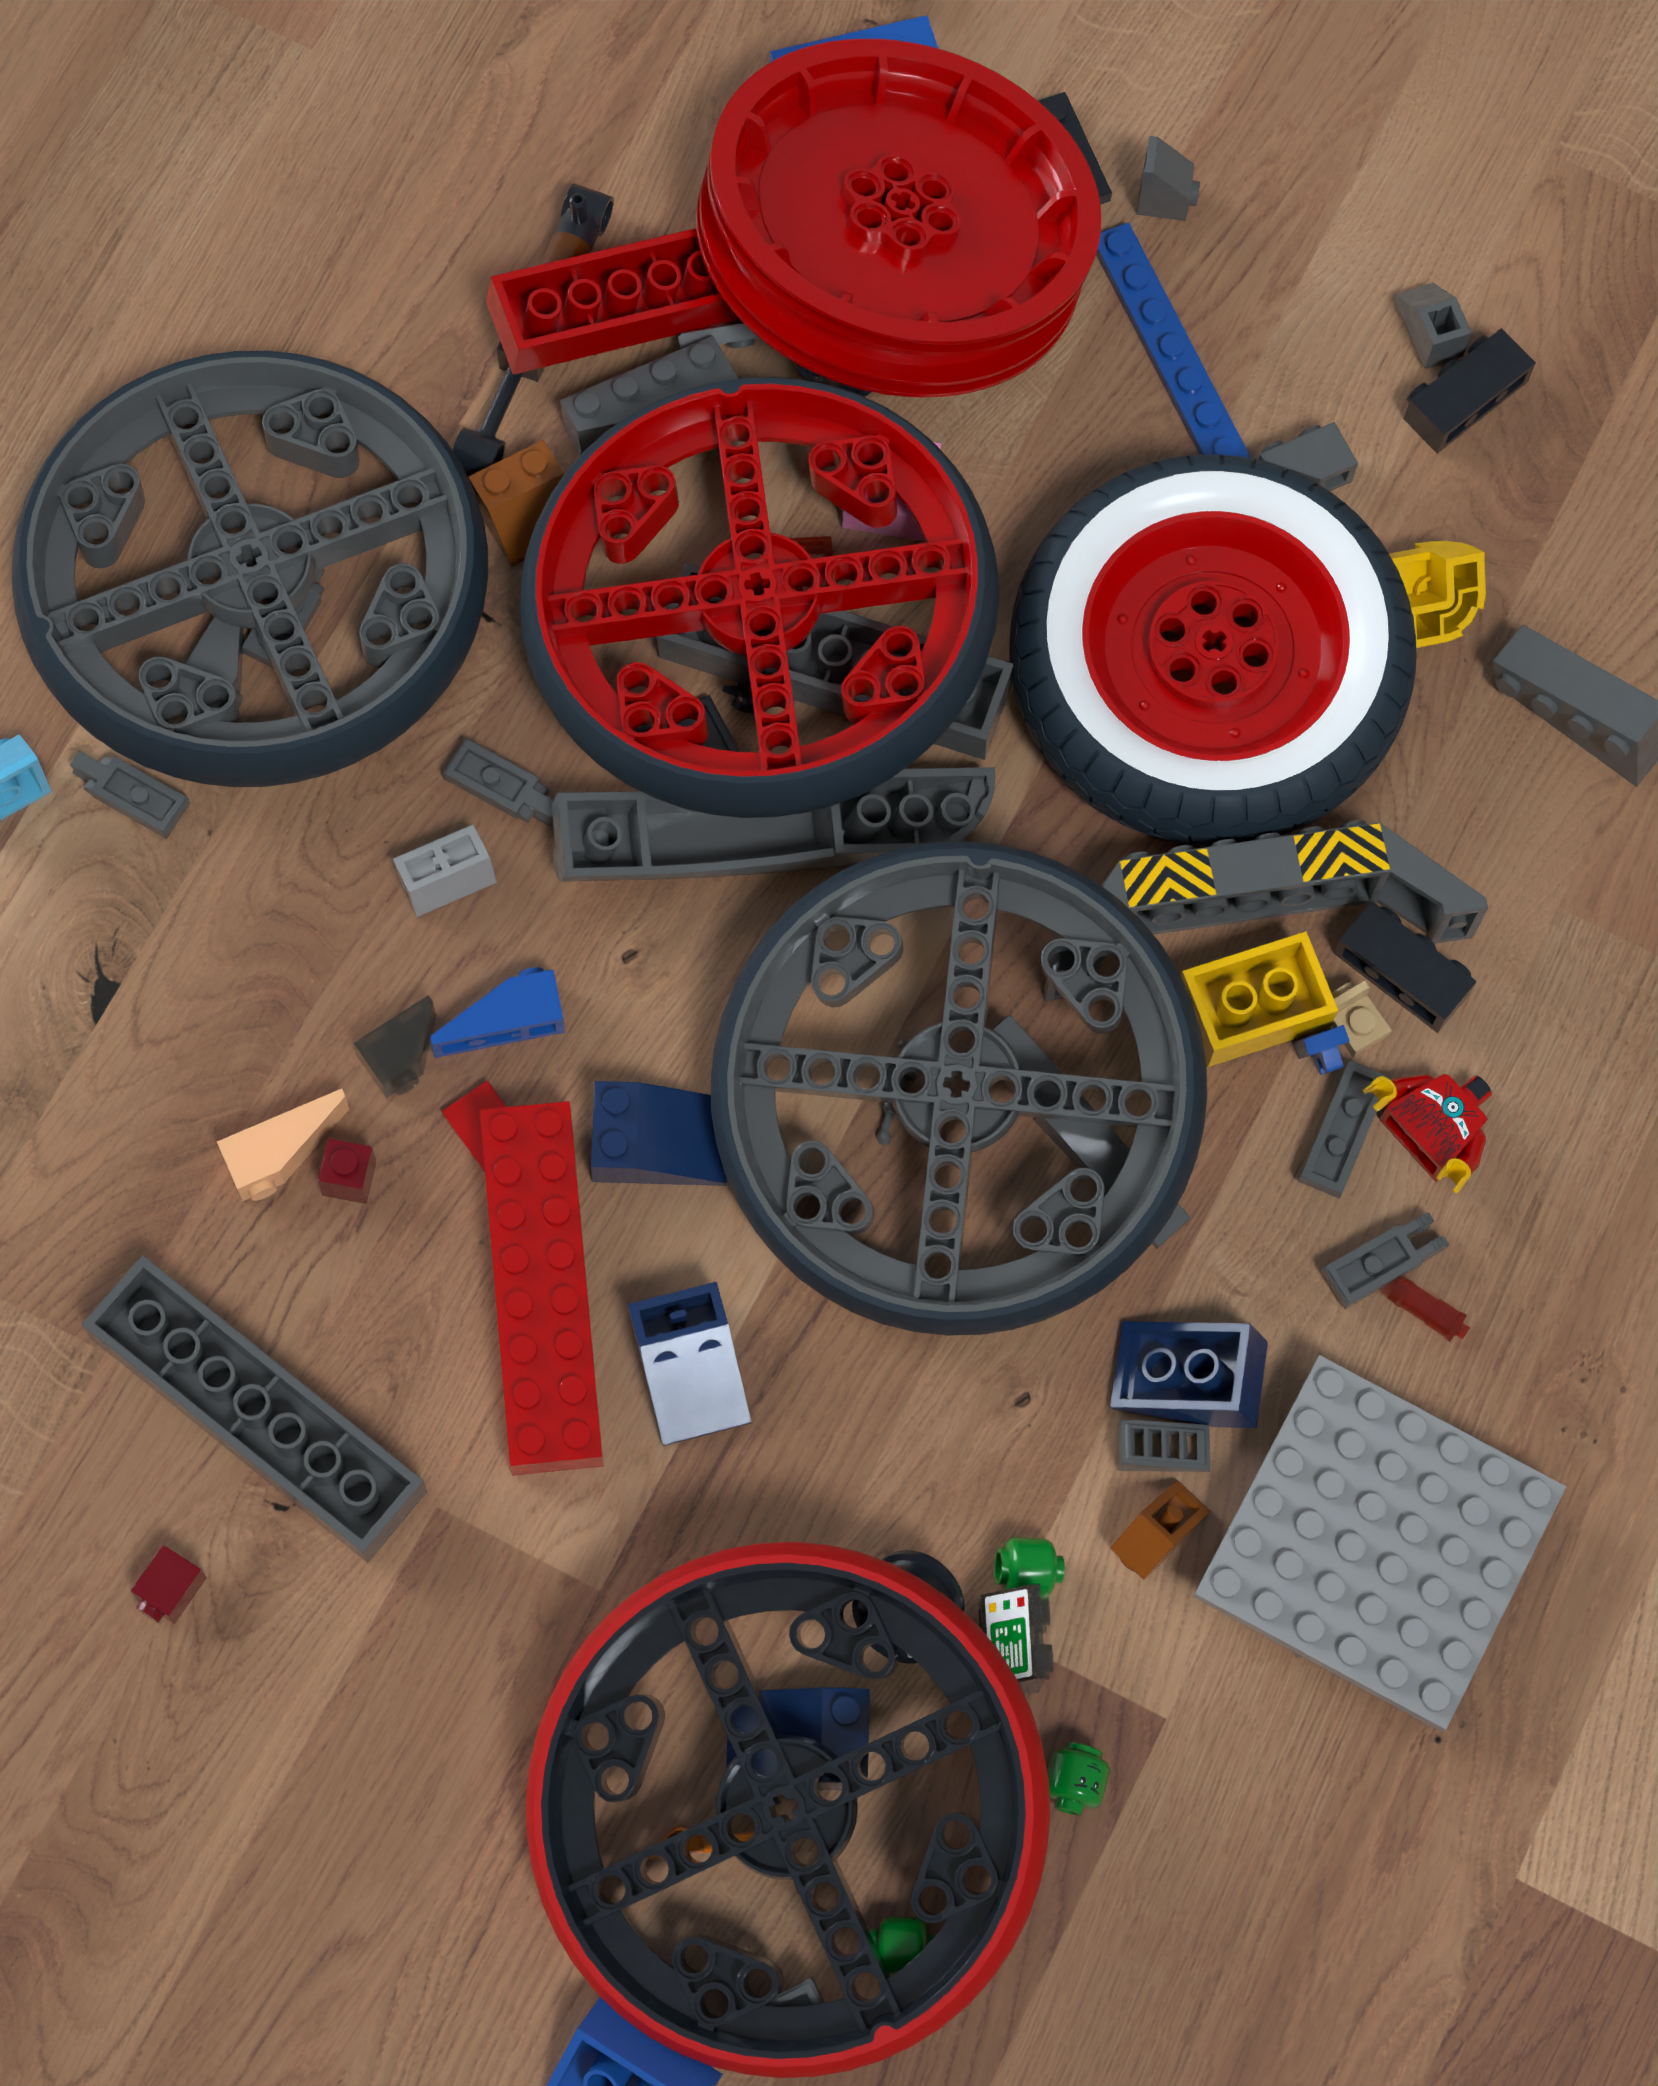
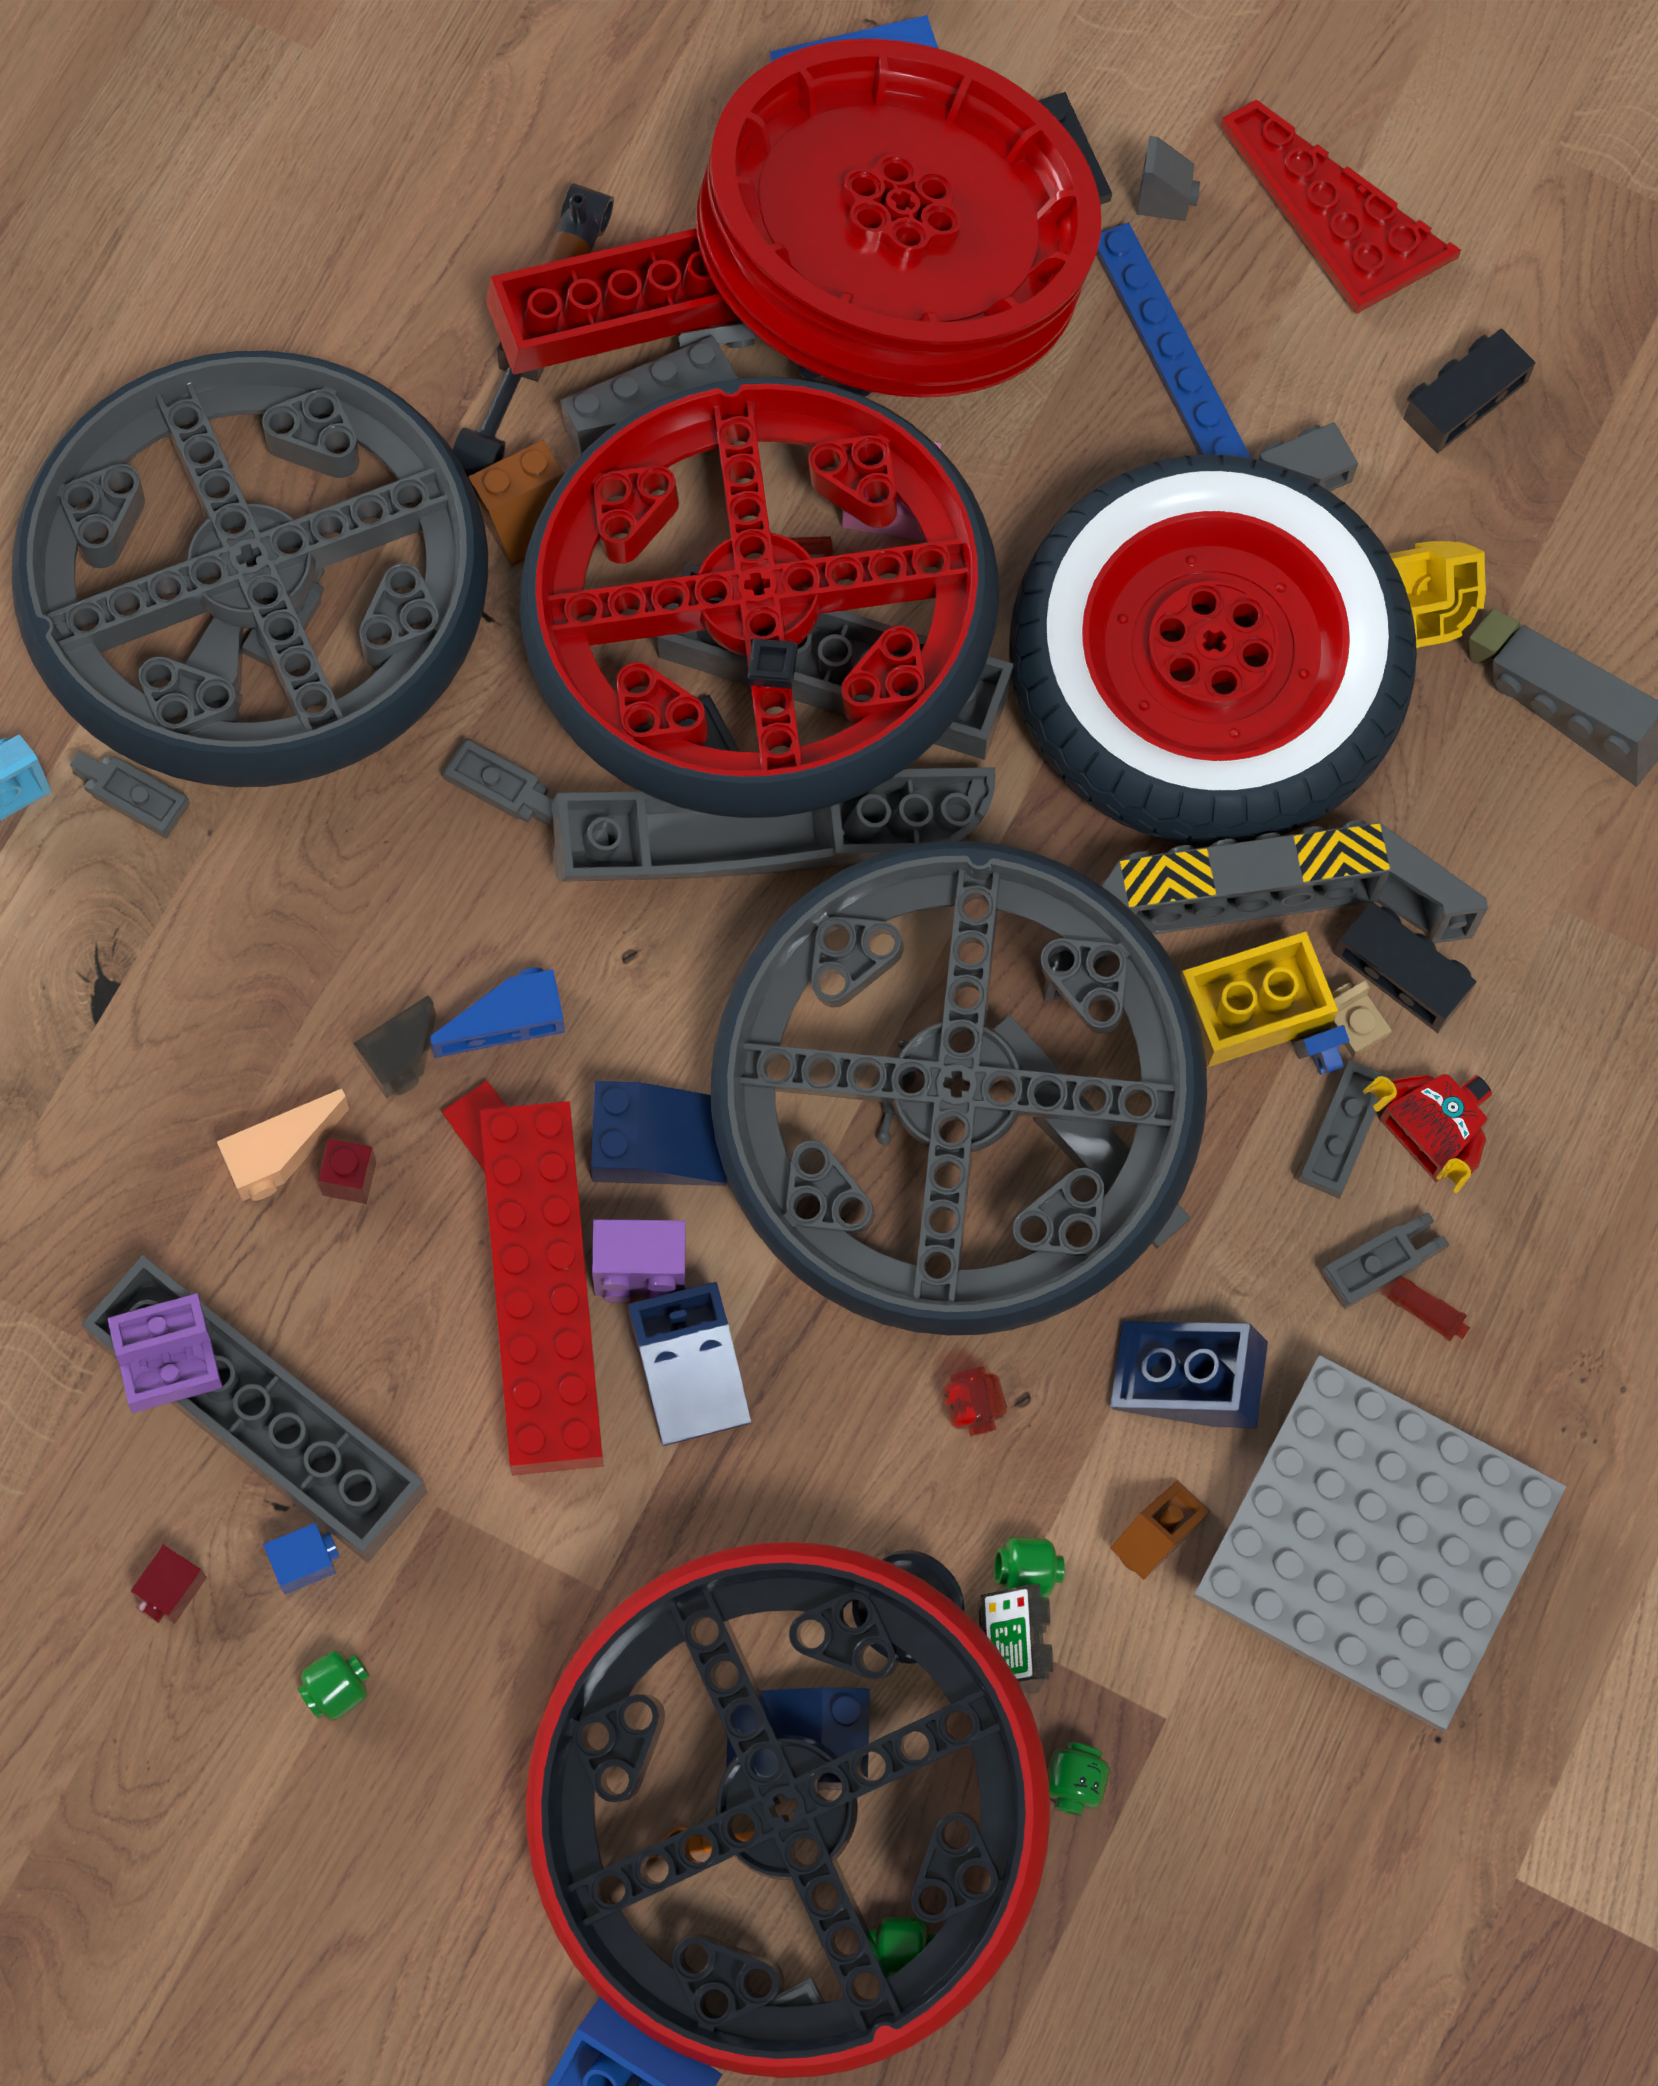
(164, 1353): none -> medium lavender slope
(302, 1557): none -> blue brick
(334, 1685): none -> green head
(445, 870): light grey hinge -> none
(638, 1258): none -> medium lavender brick
(742, 697): black plate -> none
(772, 663): none -> black tile
(974, 1401): none -> clear red head
(1130, 1462): dark grey slope -> none
(1341, 217): none -> red wing
(1434, 323): dark grey slope -> none
(1491, 635): none -> olive slope

